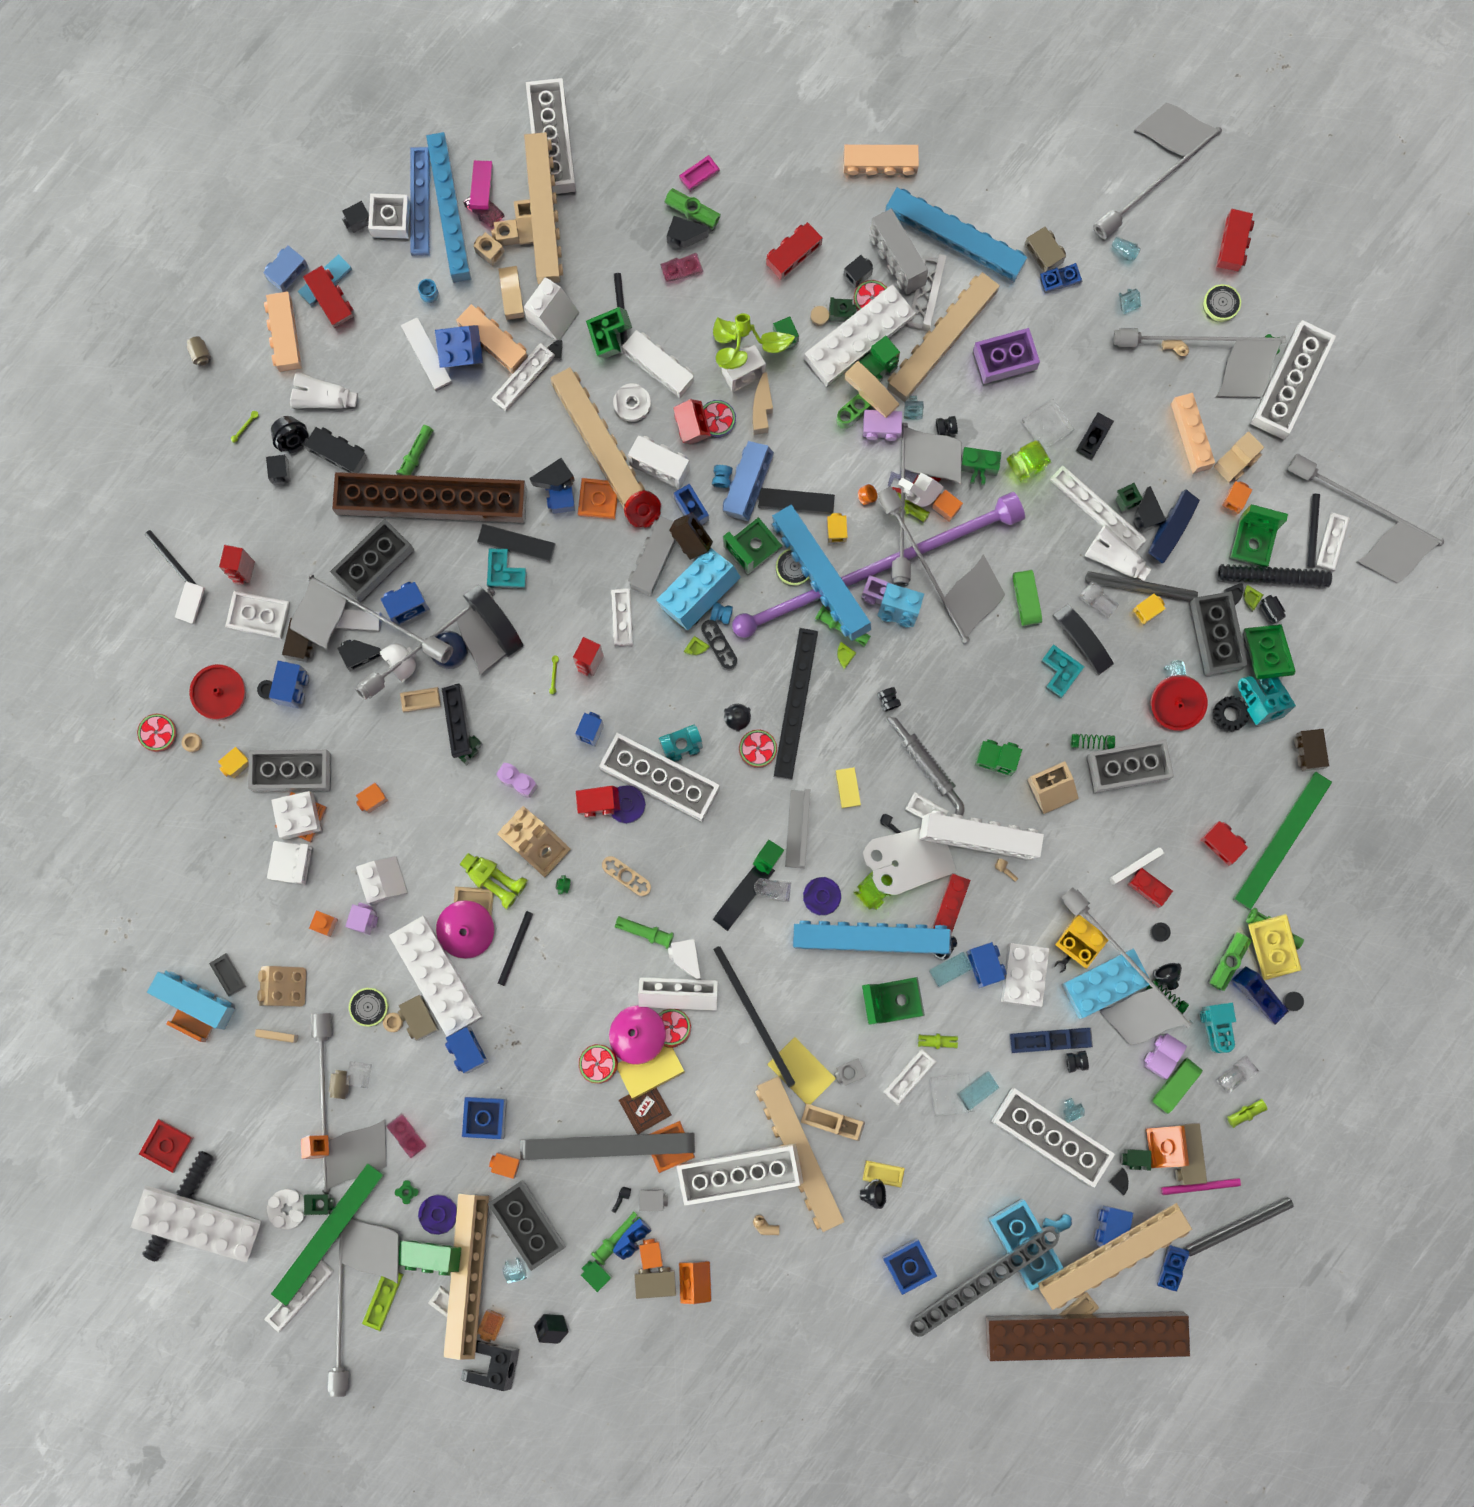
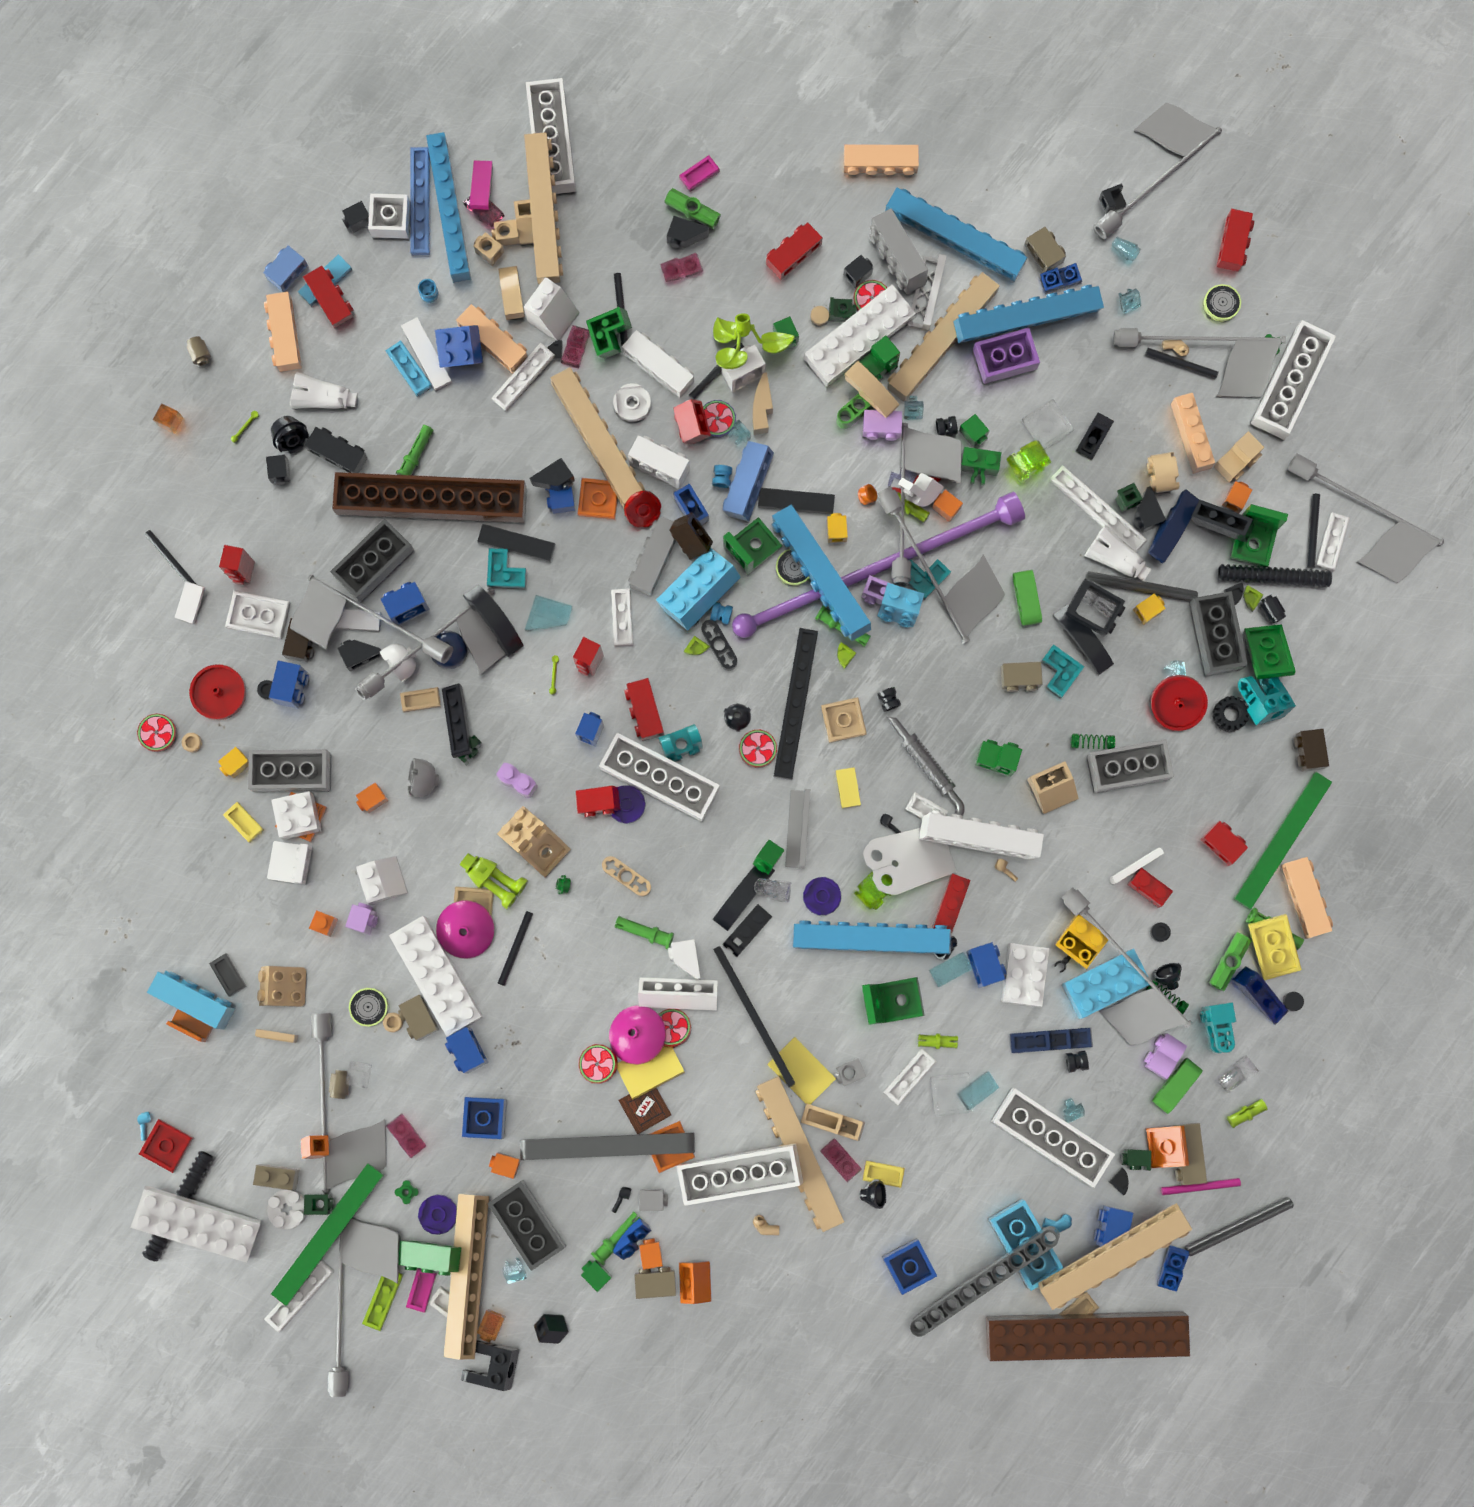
(142, 1119): none -> medium azure hand
(168, 418): none -> clear orange brick
(243, 822): none -> light yellow tile
(276, 1177): none -> dark tan brick
(409, 368): none -> medium azure tile
(421, 1290): none -> dark pink tile
(422, 778): none -> light grey cylinder
(547, 613): none -> clear light blue wing
(575, 346): none -> clear pink slope
(644, 709): none -> red brick
(708, 379): none -> black bar
(741, 431): none -> clear light blue tile
(747, 929): none -> black plate
(841, 1160): none -> clear pink slope
(843, 720): none -> tan tile
(921, 581): none -> teal plate
(974, 430): none -> green brick
(1021, 675): none -> dark tan brick
(1028, 314): none -> dark azure brick
(1112, 198): none -> black panel
(1118, 610): none -> black window
(1163, 471): none -> tan brick
(1182, 363): none -> black bar
(1223, 521): none -> black brick
(1307, 898): none -> light nougat brick

